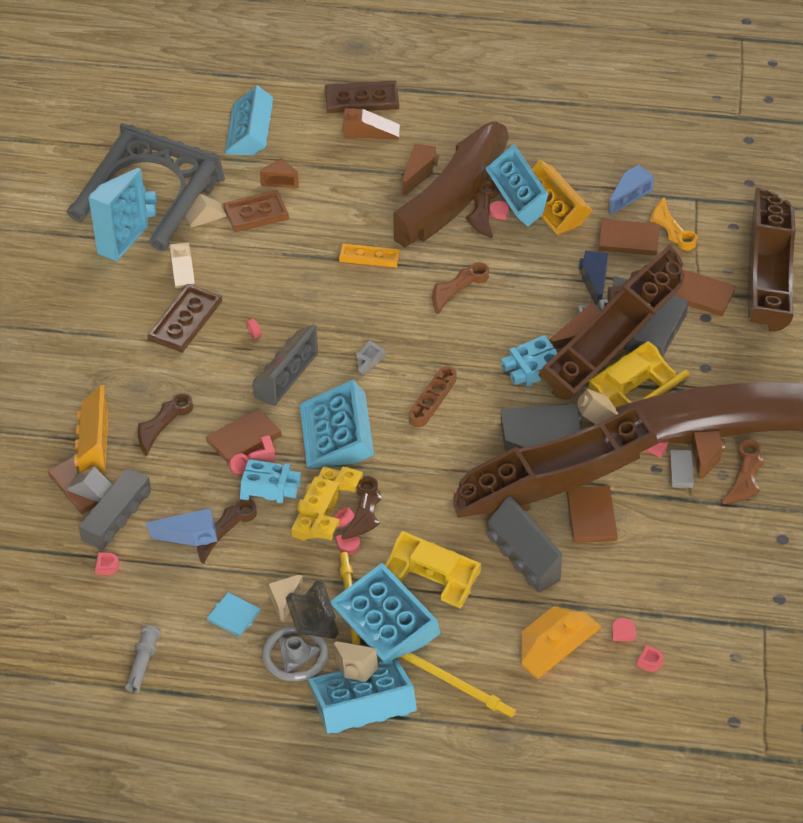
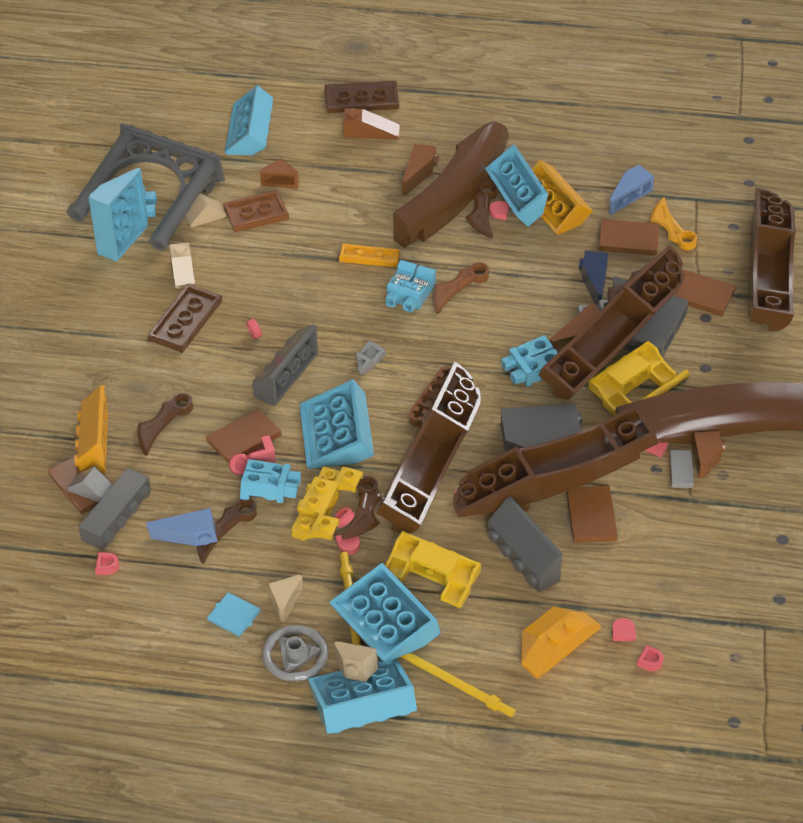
(145, 650): light grey pin -> none
(313, 612): clear smoke bracket -> none
(410, 286): none -> medium azure hips
(430, 451): none -> reddish brown slope
(595, 406): tan slope -> none
(745, 484): dark orange piece -> none

